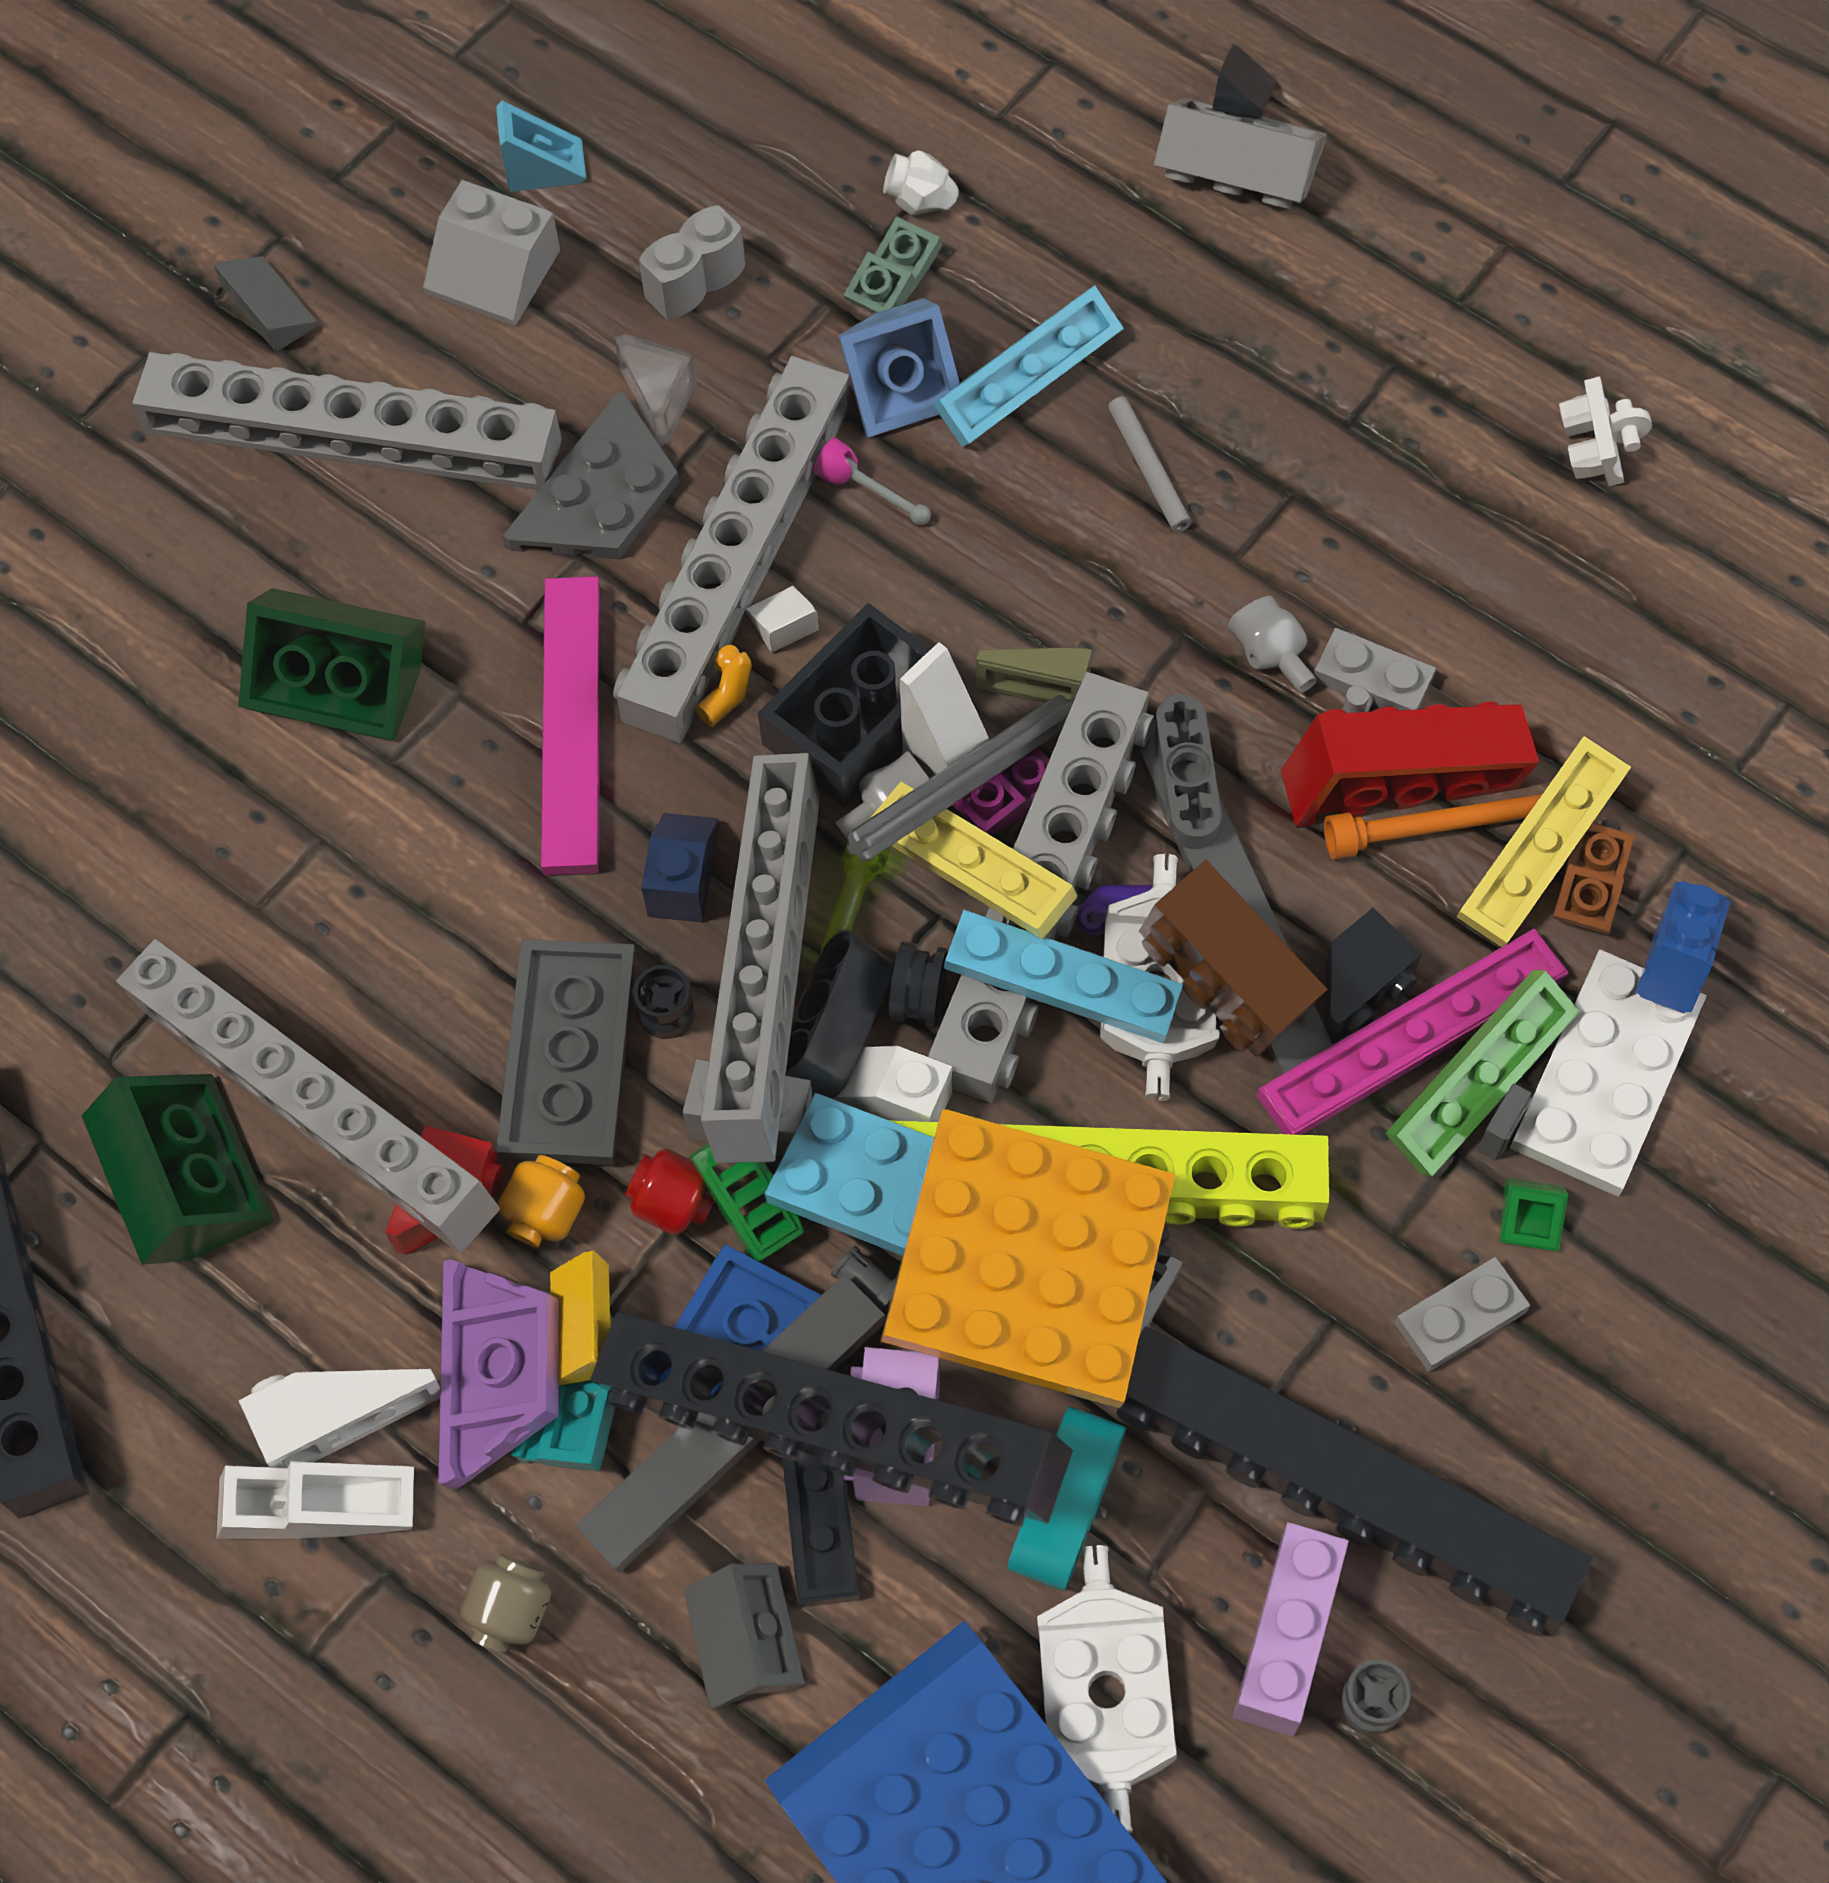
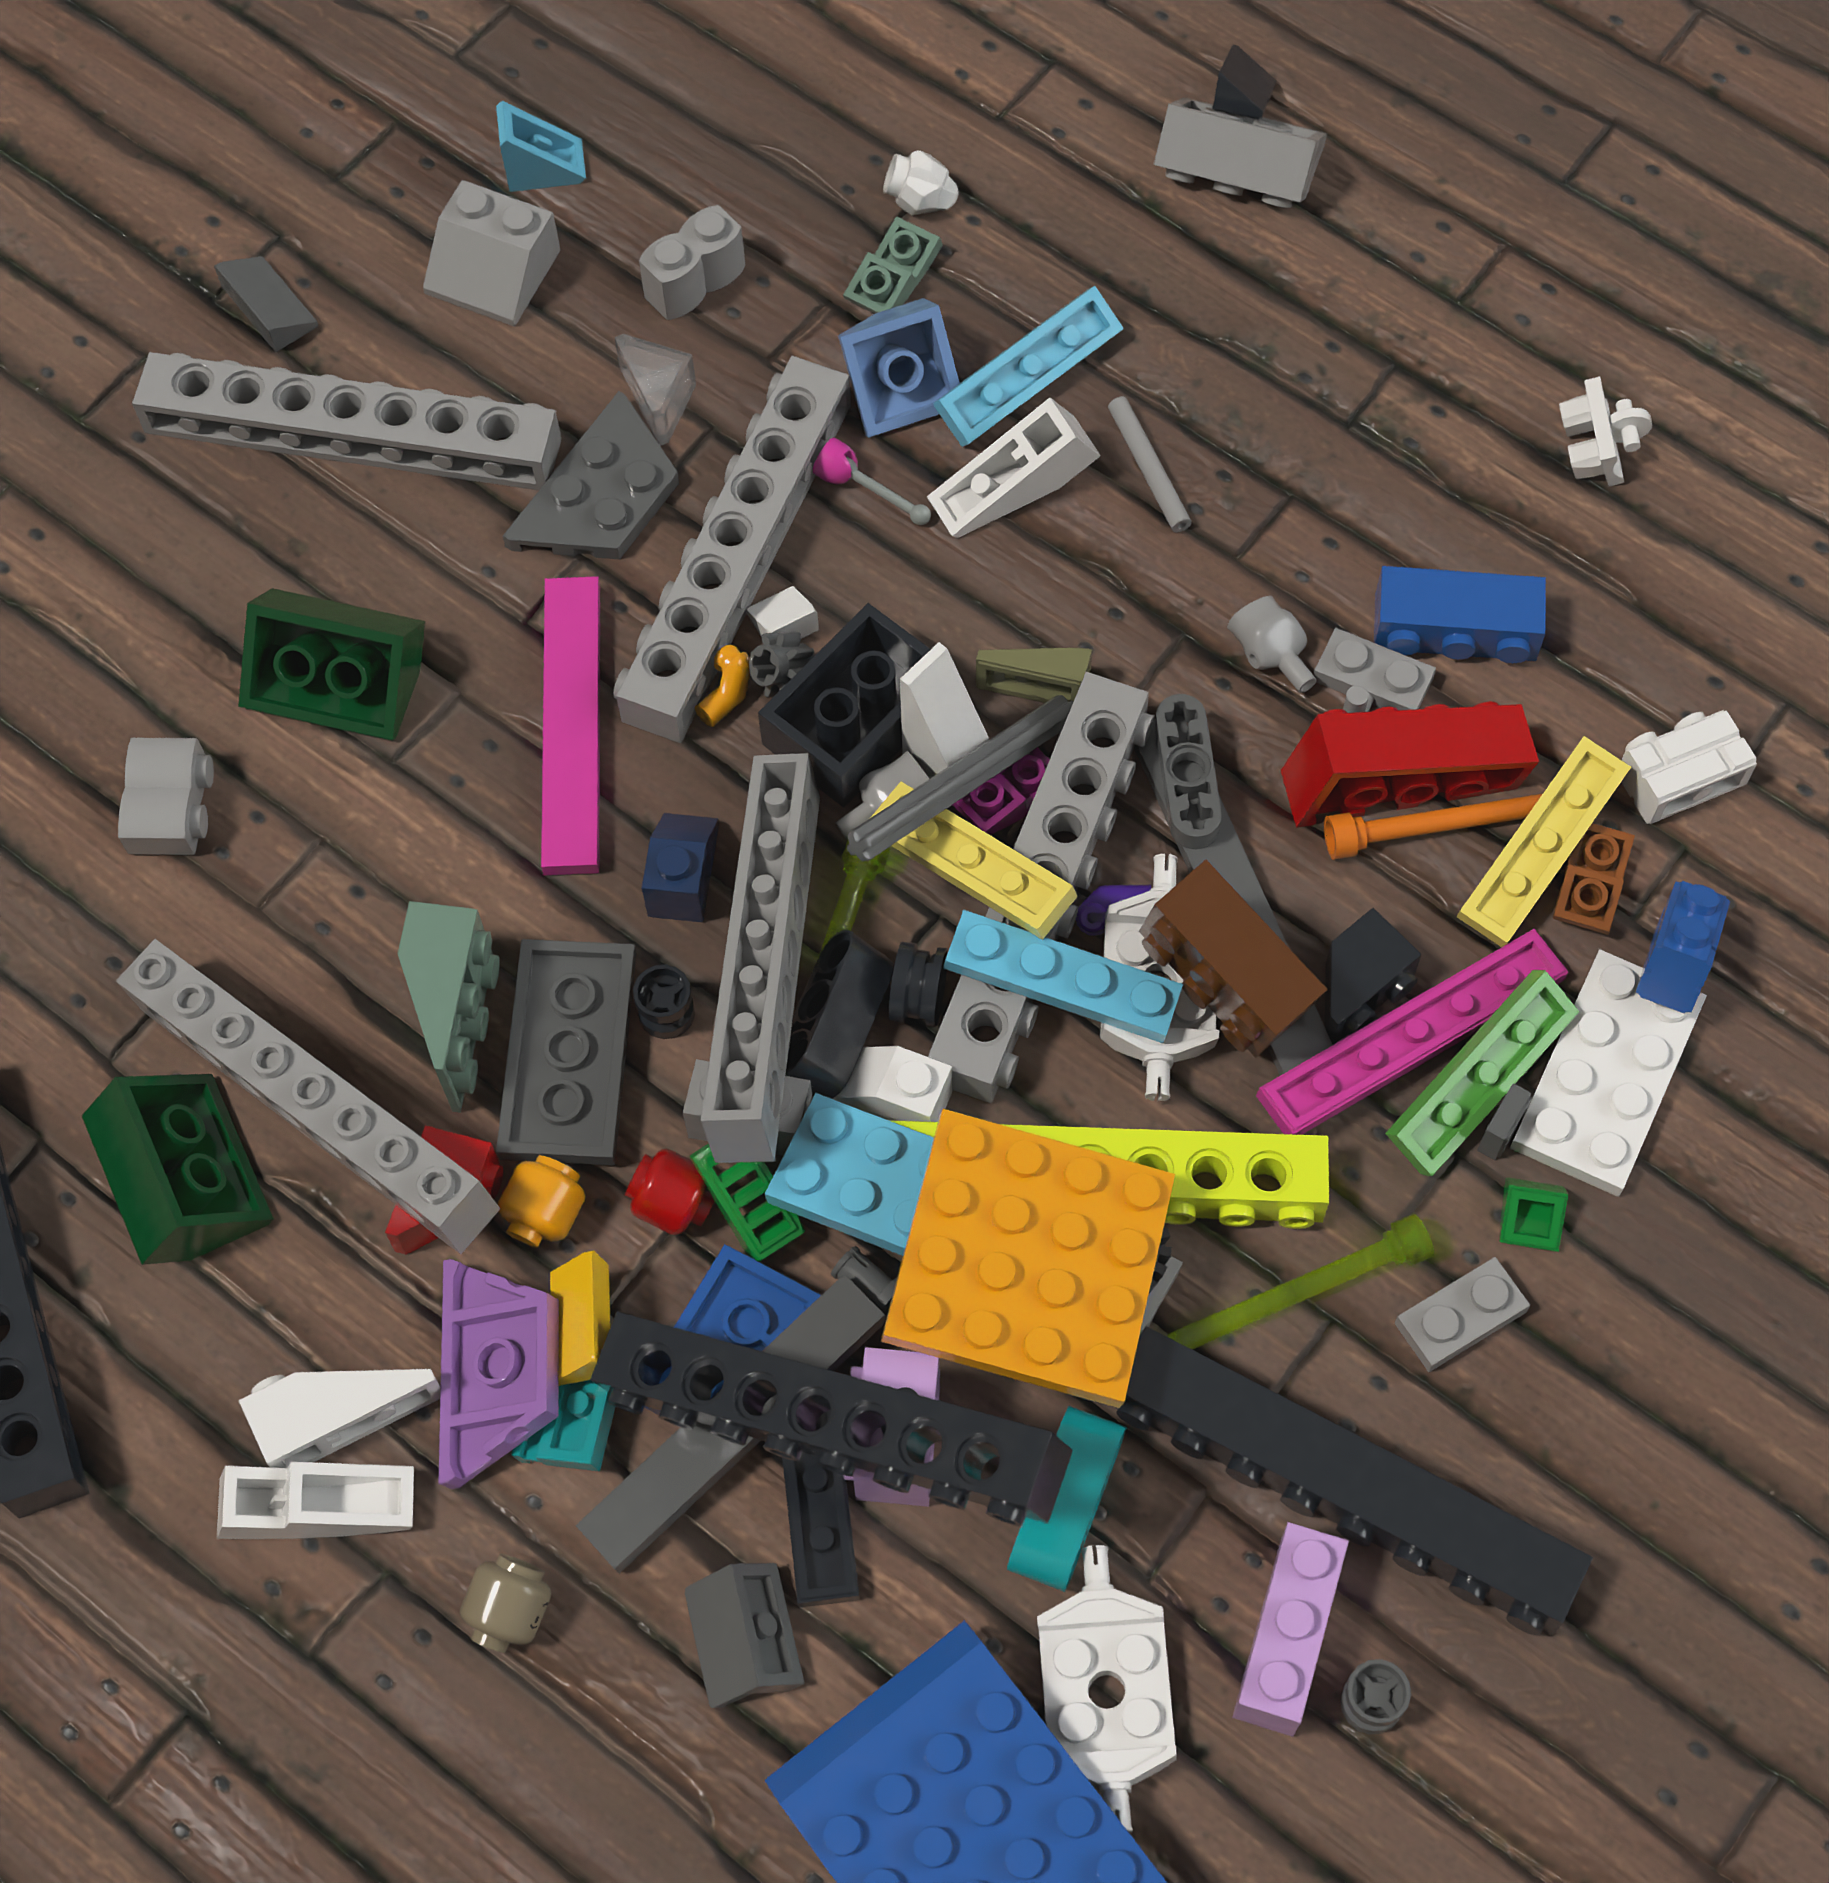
(164, 796): none -> light grey brick
(448, 974): none -> sand green slope
(778, 660): none -> dark grey gear
(1015, 470): none -> white slope
(1404, 1243): none -> clear neon green piece
(1460, 613): none -> blue brick
(1686, 765): none -> white brick

